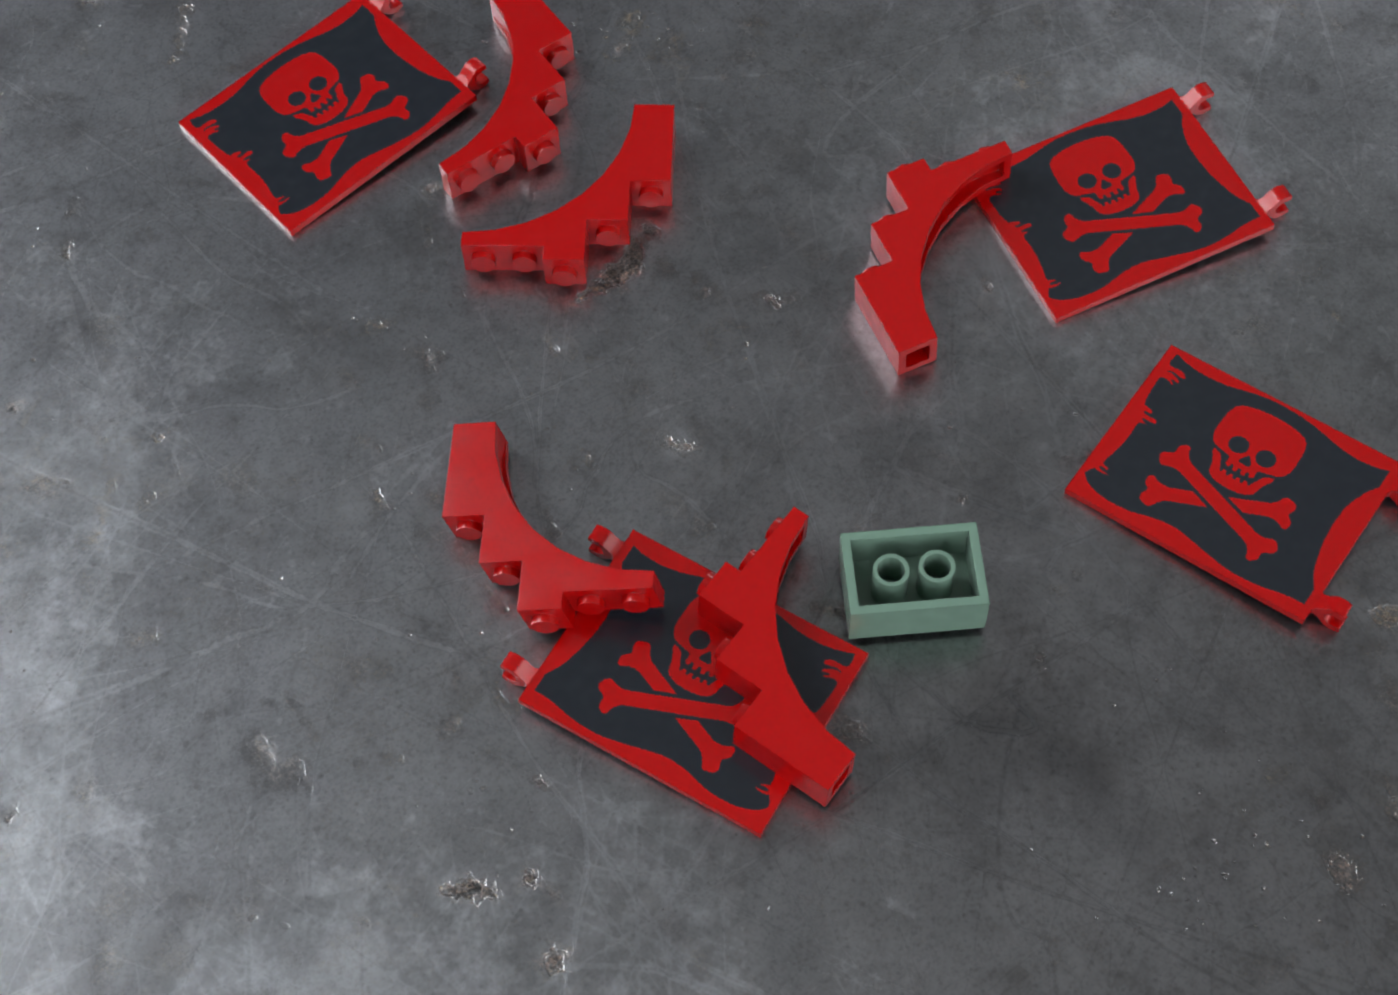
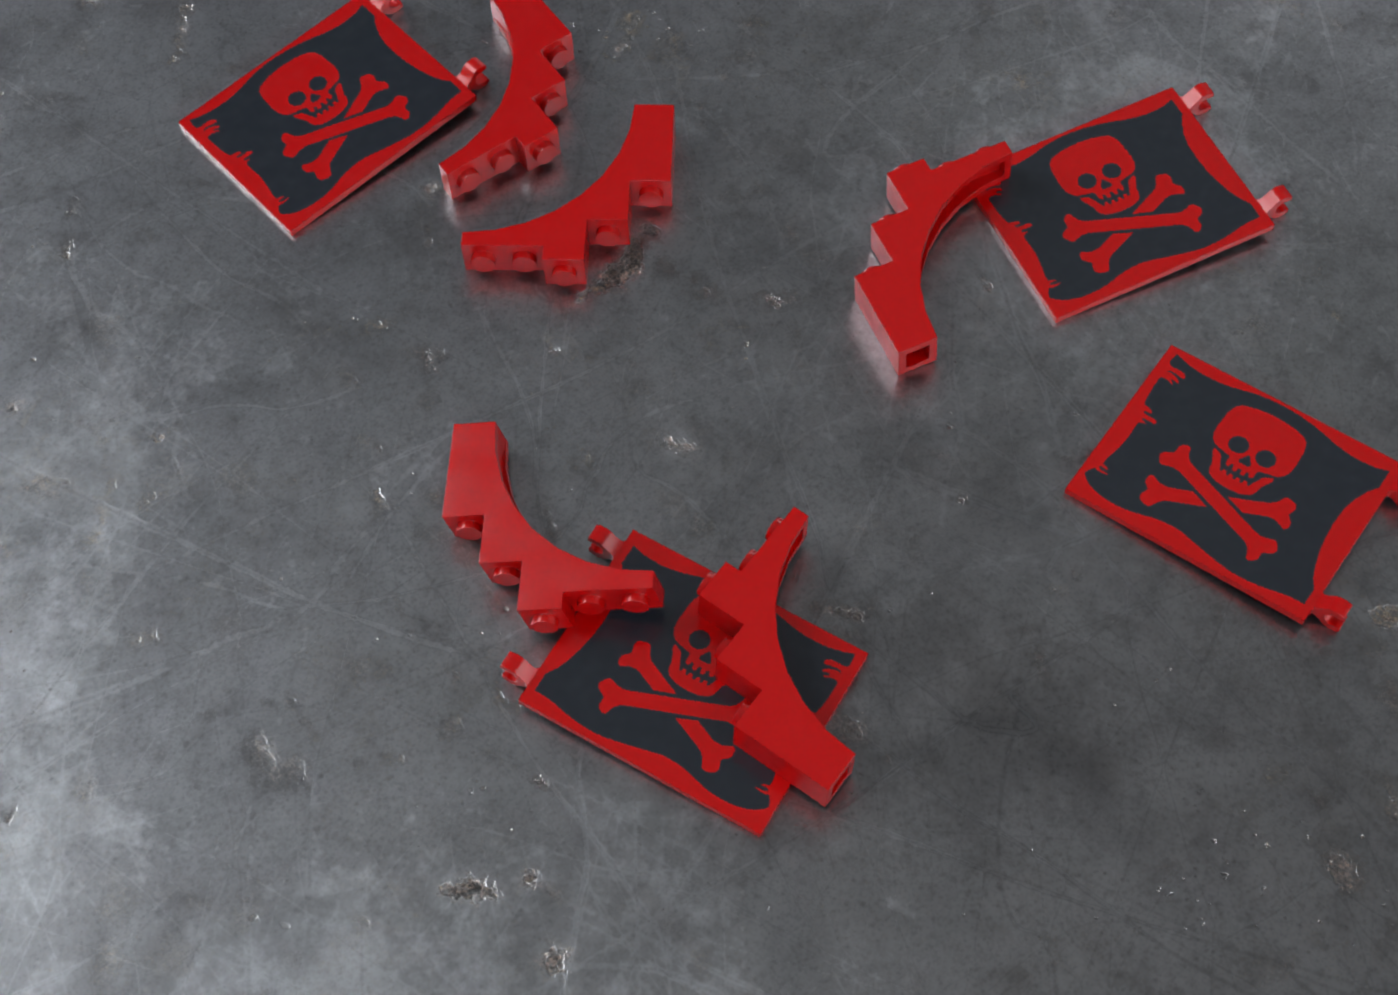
(913, 580): sand green brick -> none

